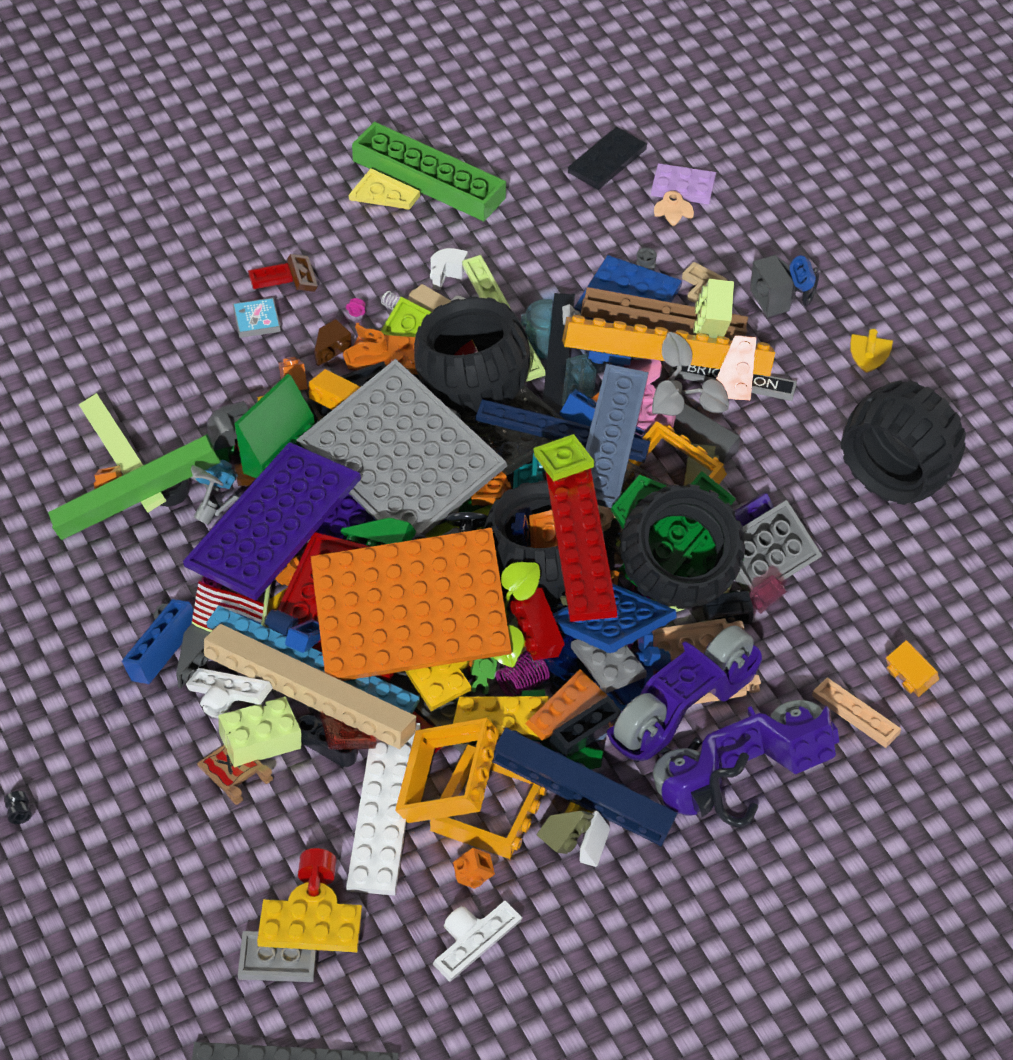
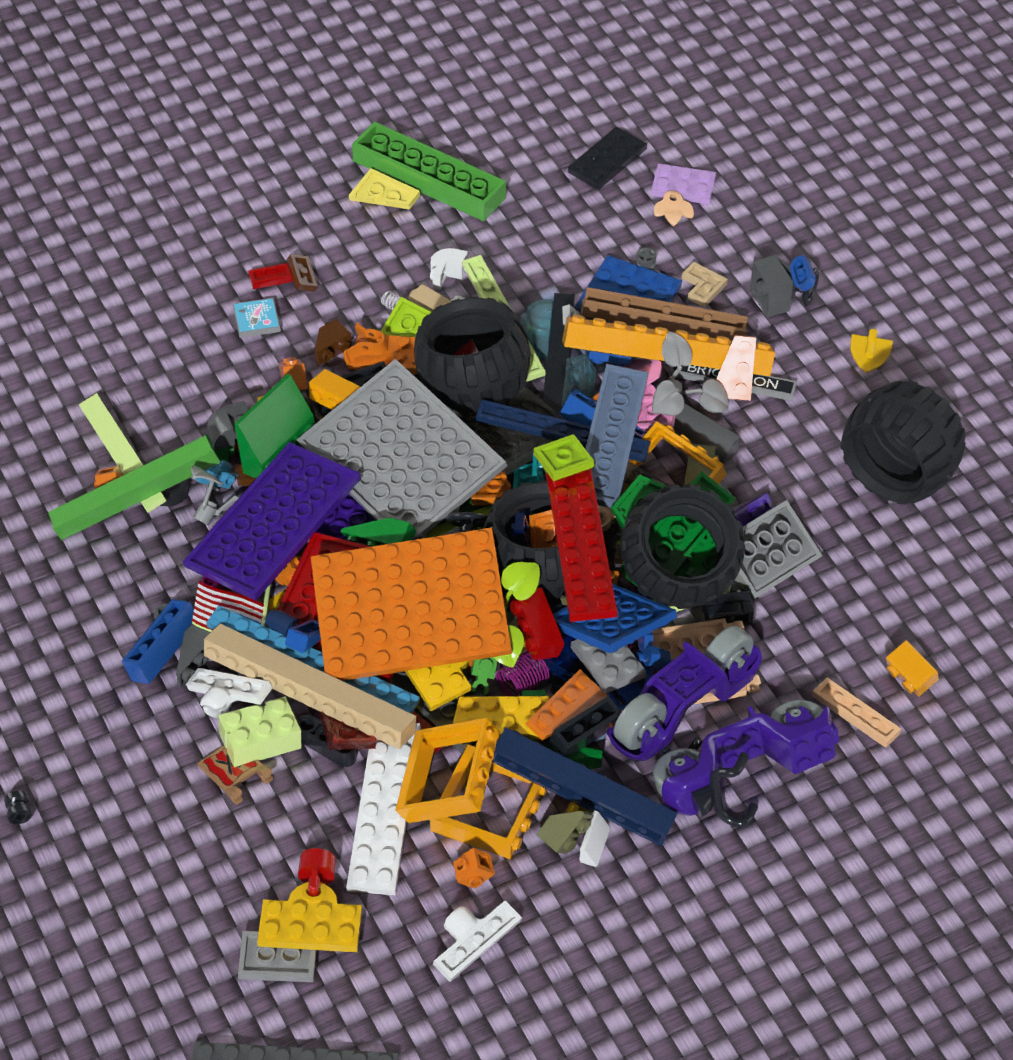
(356, 307): dark pink plate -> none
(714, 308): yellowish green piece -> none
(767, 593): clear pink brick -> none

